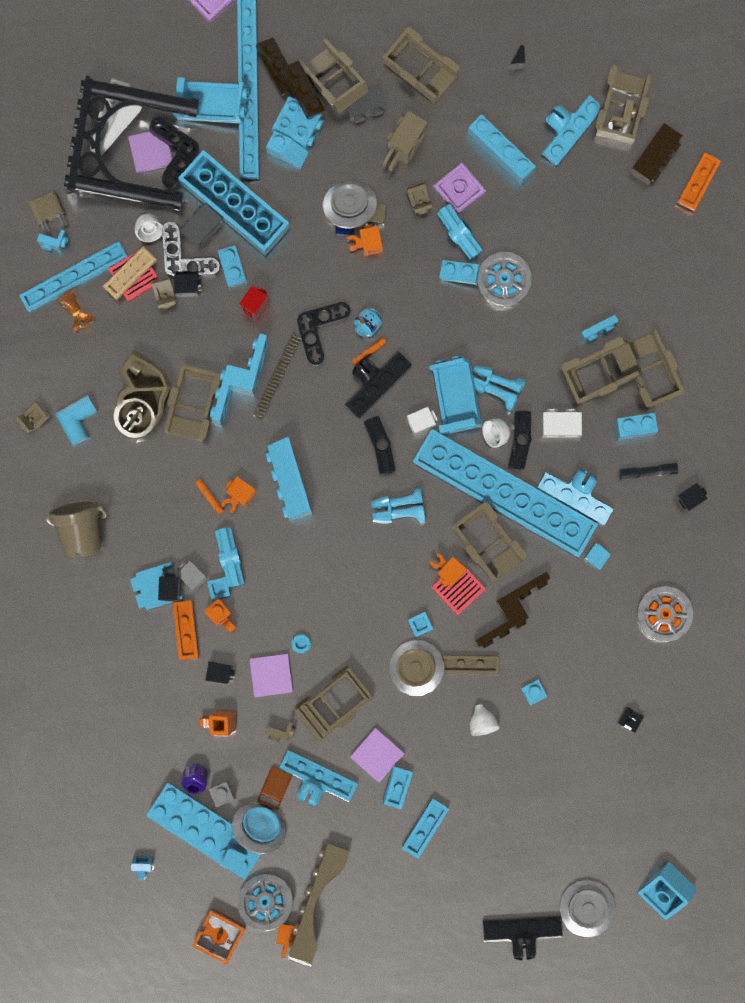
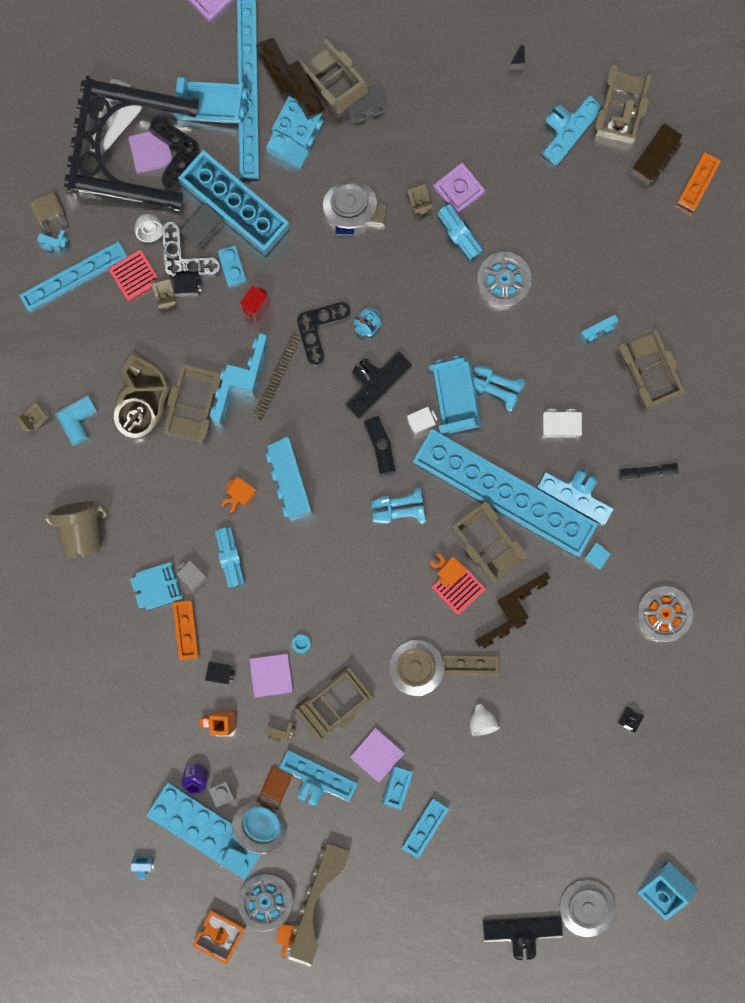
(71, 305): clear orange animal -> none
(129, 273): tan plate -> none
(169, 588): black brick -> none
(209, 496): orange wheel -> none
(218, 588): medium azure plate -> none
(219, 615): orange brick -> none
(369, 240): orange brick -> none
(369, 351): orange wheel -> none
(405, 139): dark tan brick -> none
(420, 624): medium azure plate -> none
(439, 82): dark tan piece -> none
(459, 272): medium azure plate -> none
(497, 432): white helmet -> none
(501, 149): medium azure brick -> none
(519, 452): black piece -> none
(534, 692): medium azure plate -> none
(625, 359): dark tan piece -> none
(636, 426): medium azure brick -> none
(692, 497): black brick -> none

